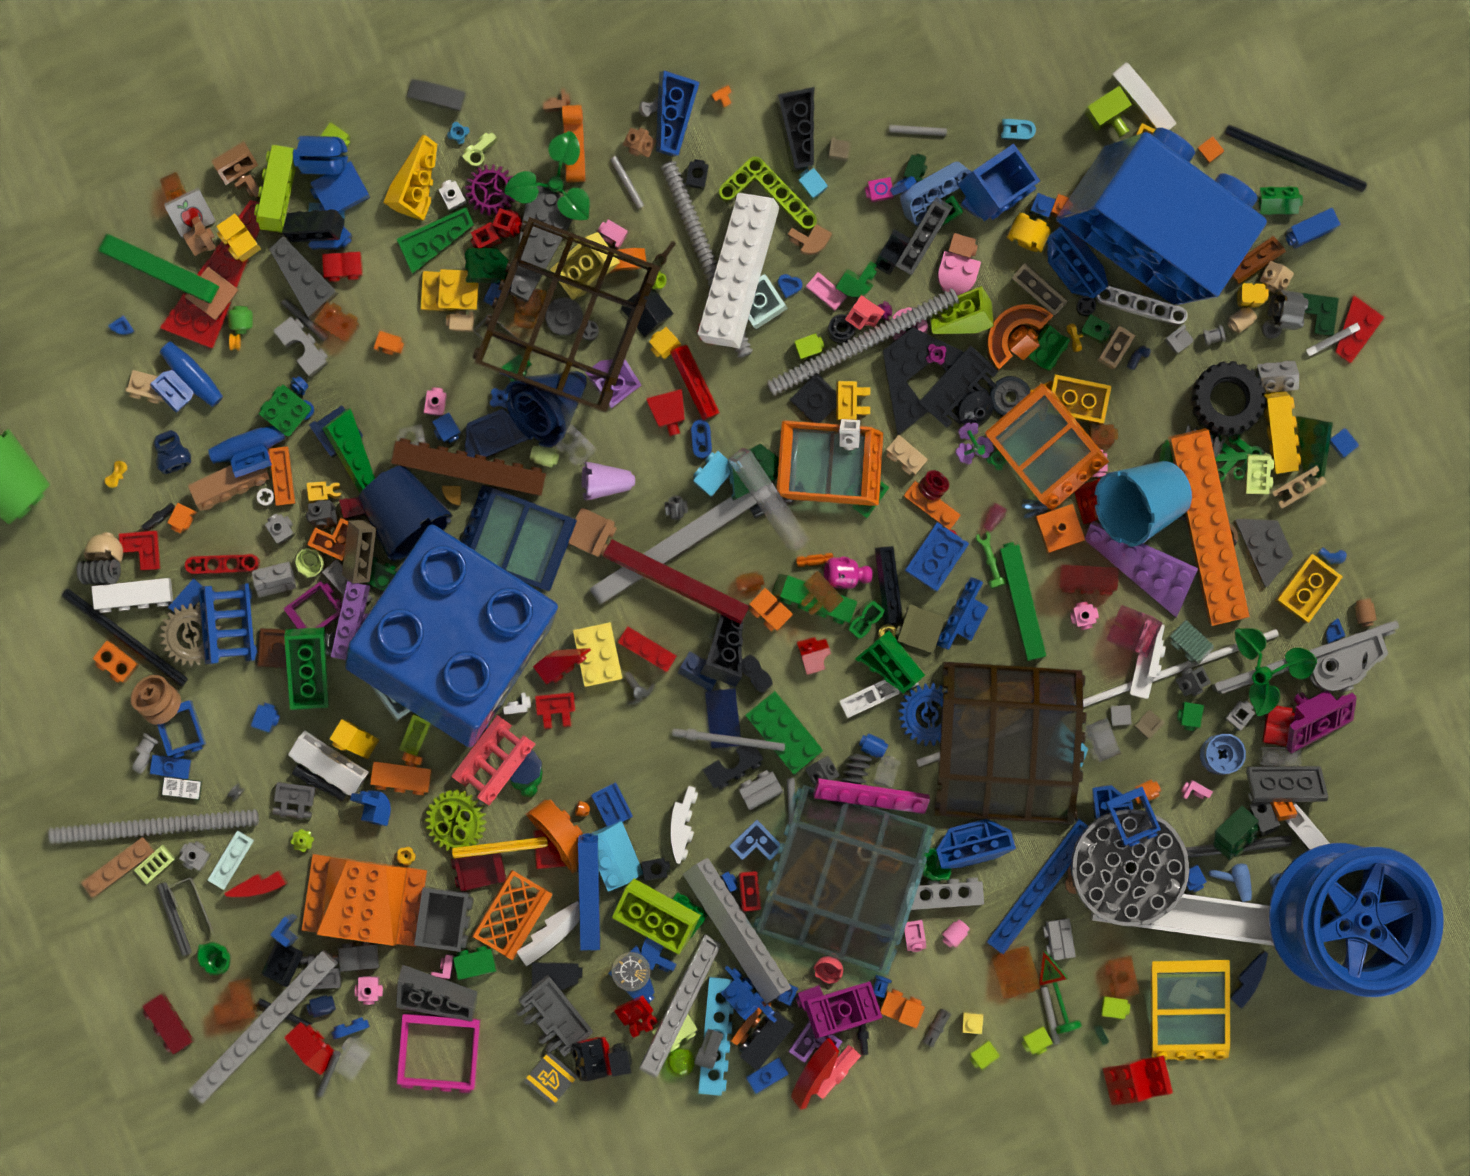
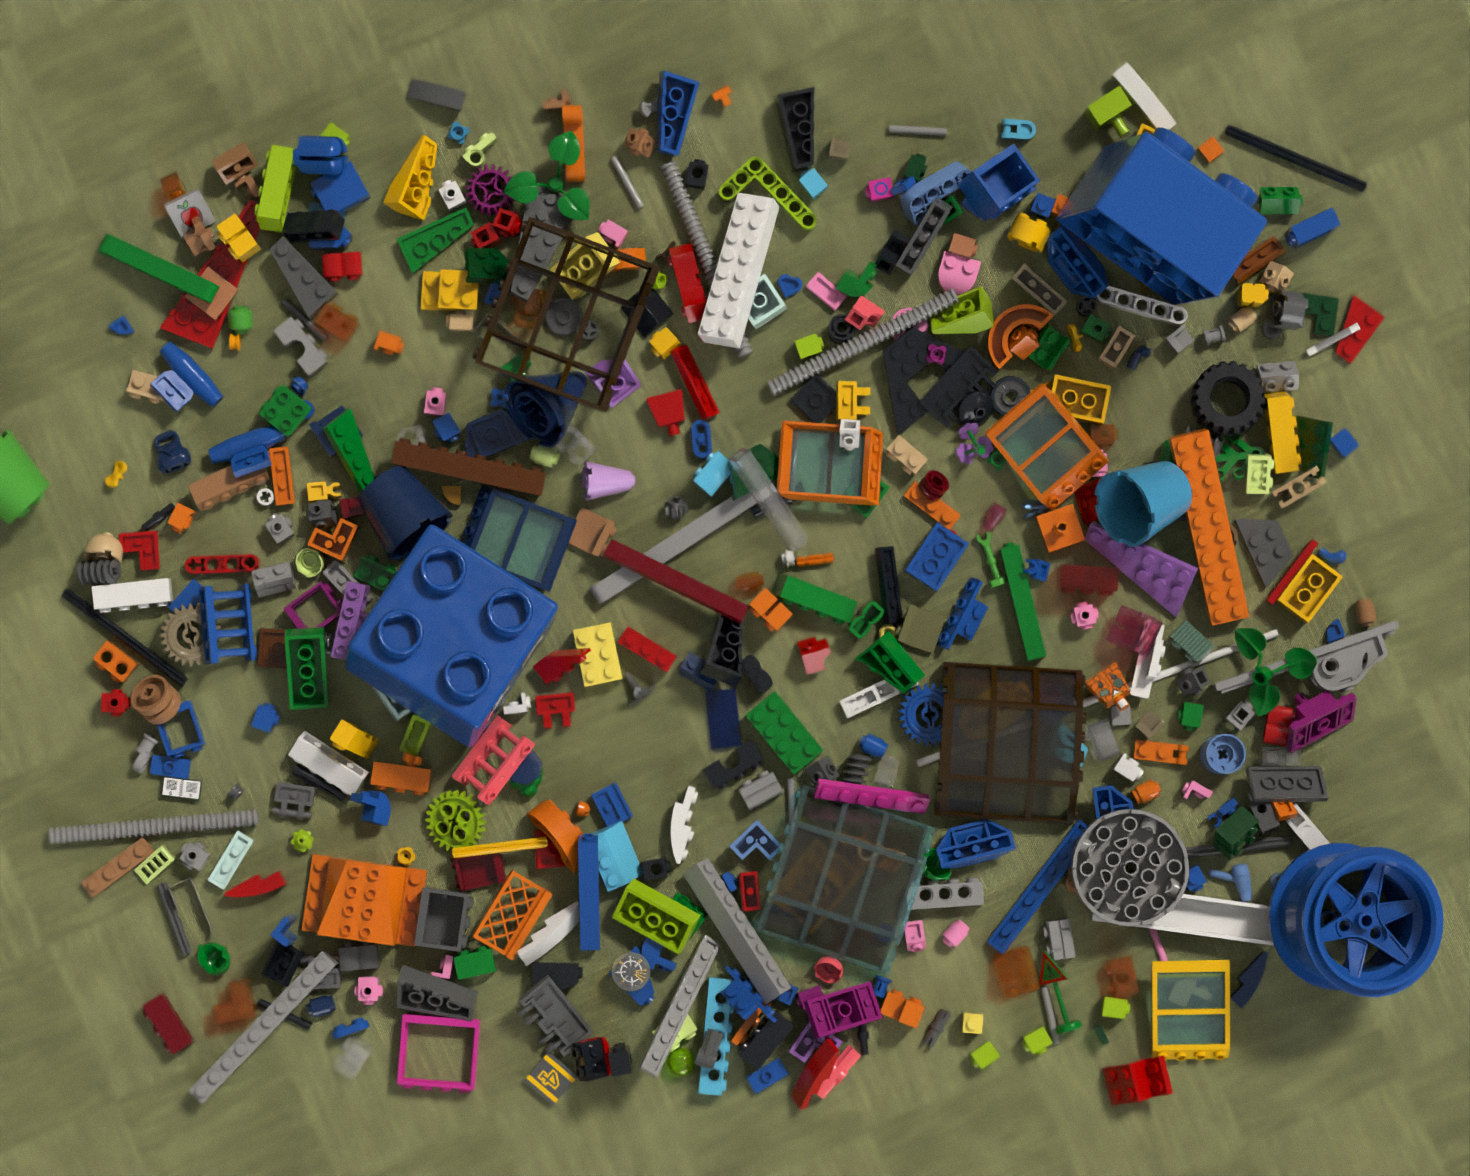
(108, 702): none -> red brick
(310, 1047): red brick -> none
(328, 1073): dark grey bar -> none
(359, 551): dark tan brick -> none
(634, 1010): red plate -> none
(690, 287): none -> red brick
(692, 734): light grey bar -> none
(788, 558): none -> white plate
(814, 243): medium nougat brick -> none
(823, 592): clear orange hinge -> none
(845, 573): dark pink piece -> none
(888, 310): magenta plate -> none
(1038, 569): none -> blue plate
(1109, 687): none -> orange torso
(1128, 768): none -> white brick
(1149, 833): blue window -> none
(1158, 945): none -> bright pink bar
(1160, 752): none -> orange plate
(1227, 808): none -> blue plate
(1291, 572): none -> red tile

